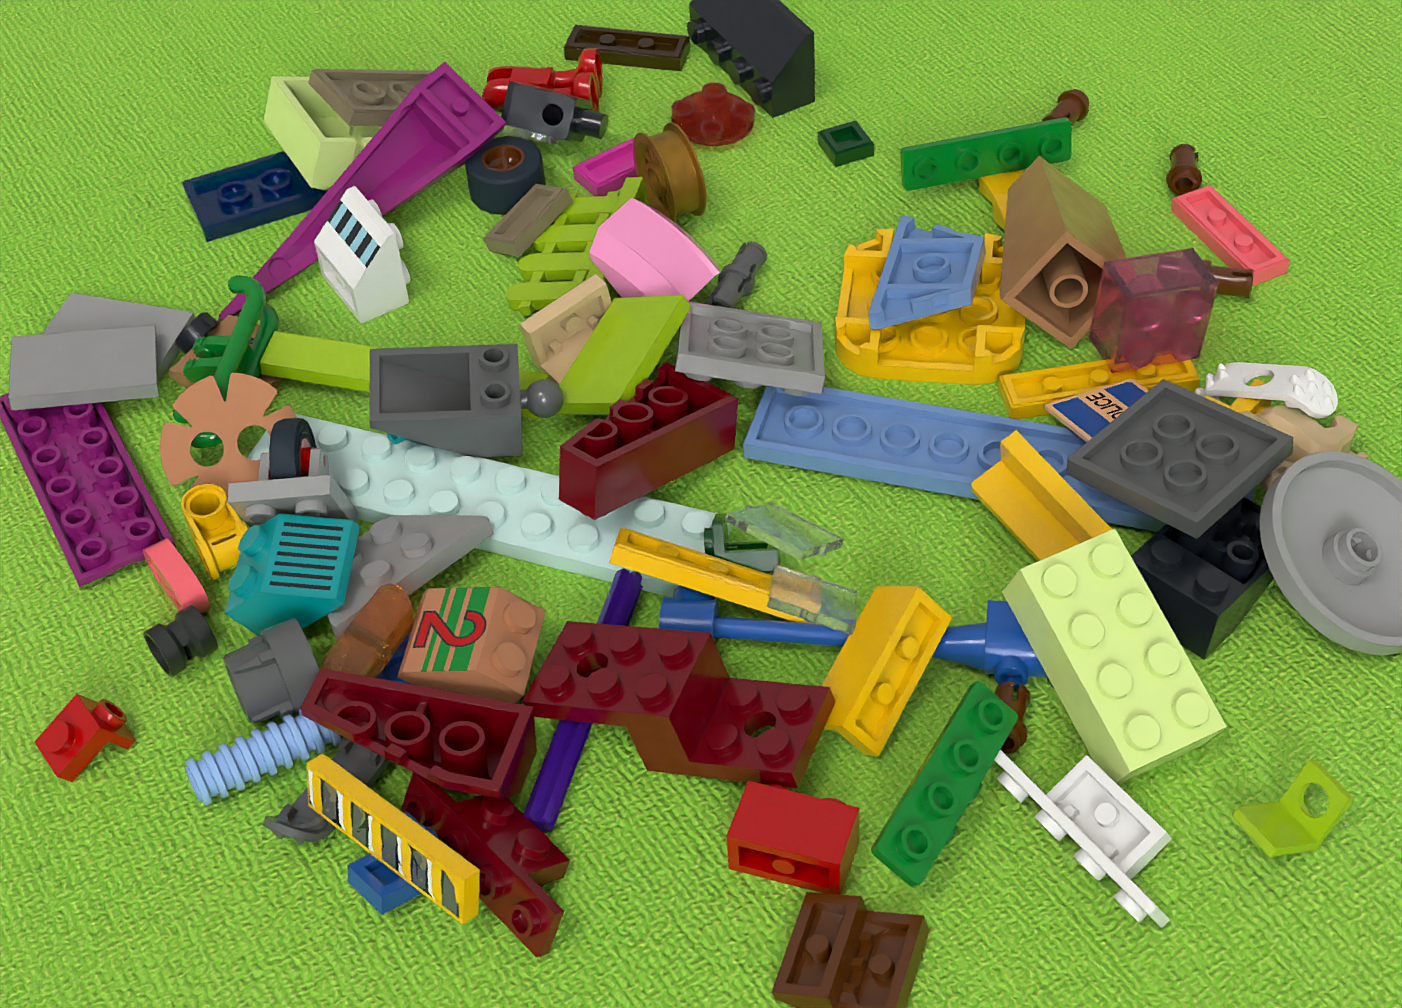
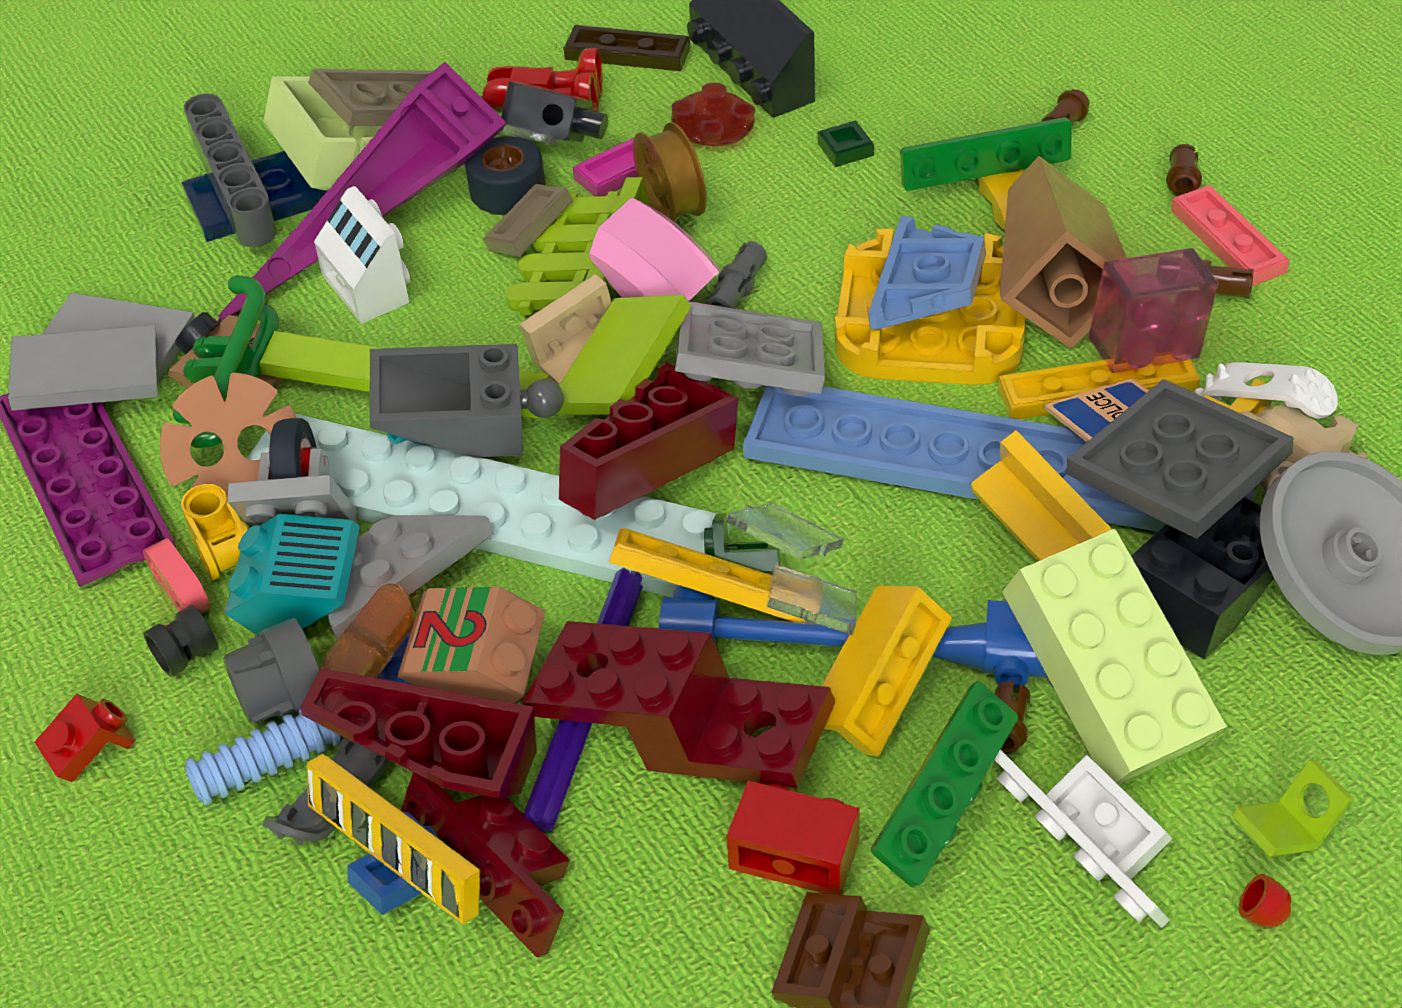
(230, 170): none -> dark grey beam
(1265, 902): none -> red hinge

